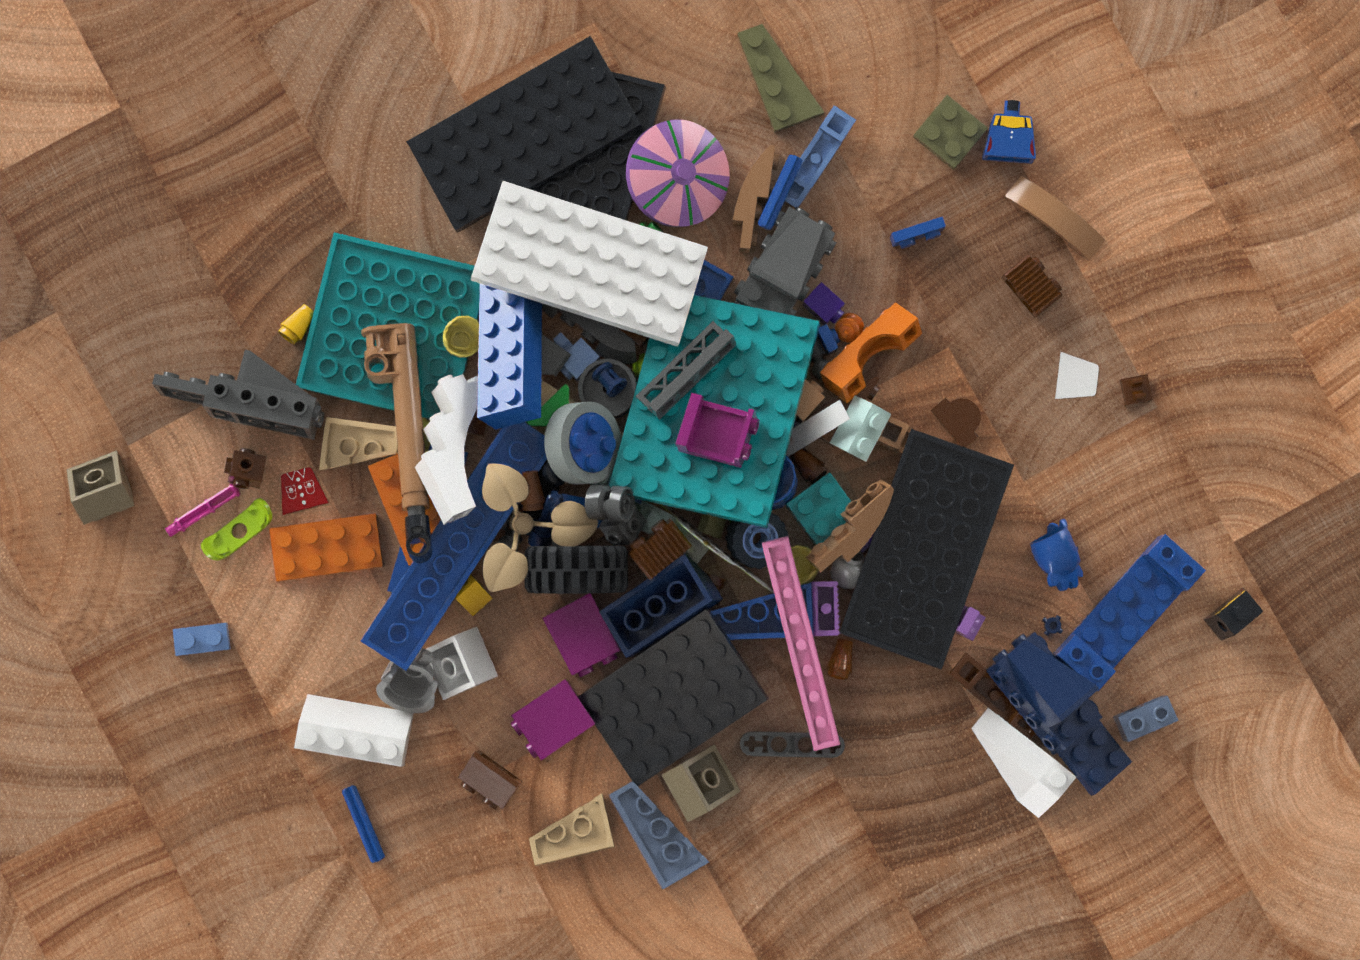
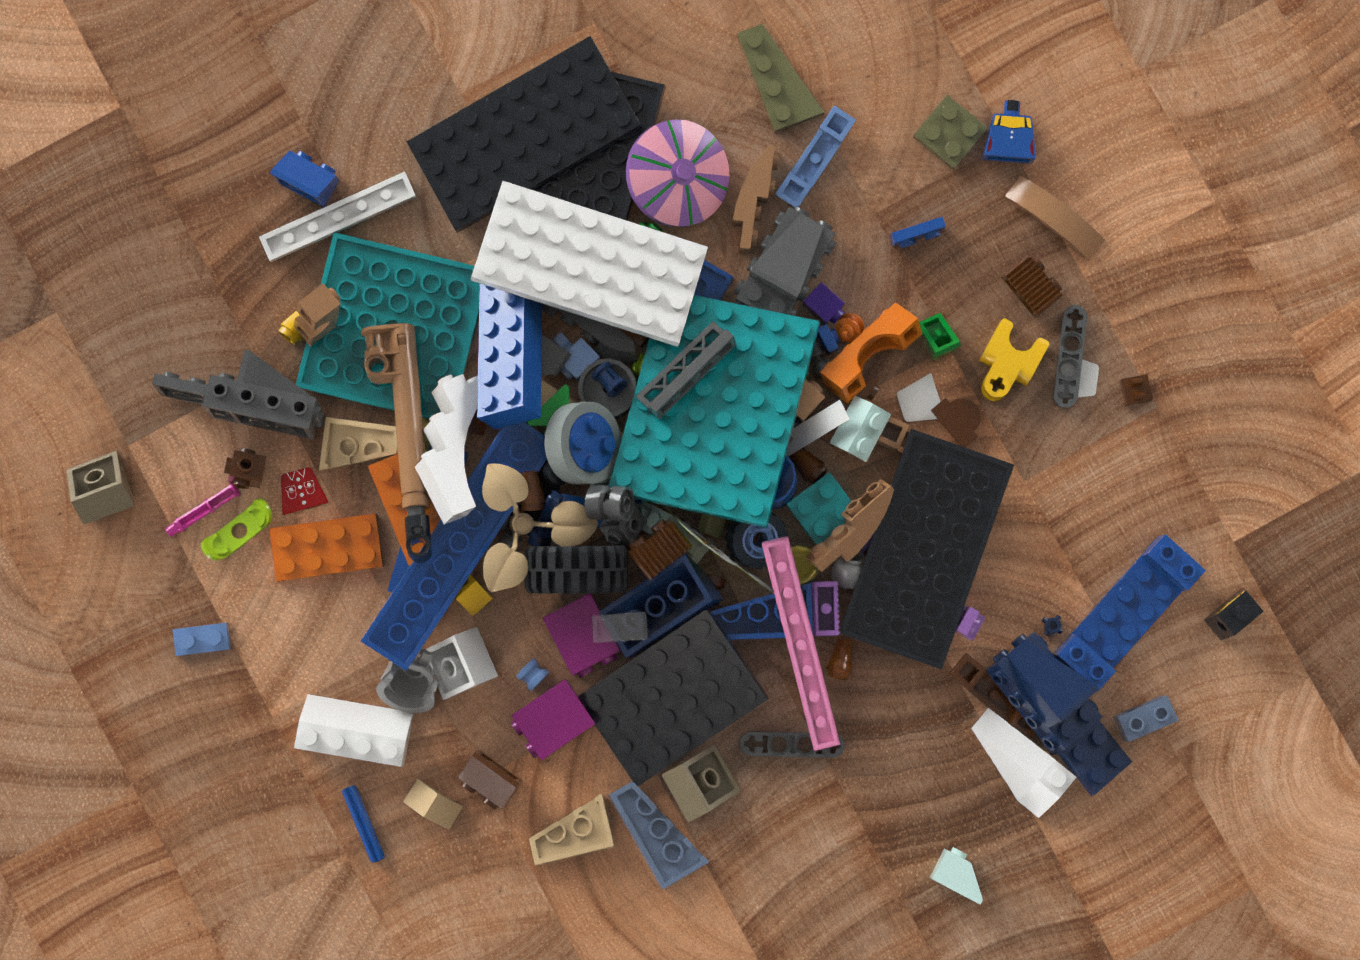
(305, 177): none -> blue slope
(317, 314): none -> medium nougat arch
(337, 217): none -> white plate
(433, 804): none -> tan slope
(461, 336): light yellow hair -> none
(532, 674): none -> medium blue wheel
(619, 627): none -> clear tile
(717, 431): magenta panel -> none
(780, 192): blue axle -> none
(919, 399): none -> white sticker
(938, 336): none -> green slope
(957, 874): none -> light aqua slope
(1008, 363): none -> yellow piece
(1058, 556): blue piece -> none
(1073, 357): none -> dark grey beam

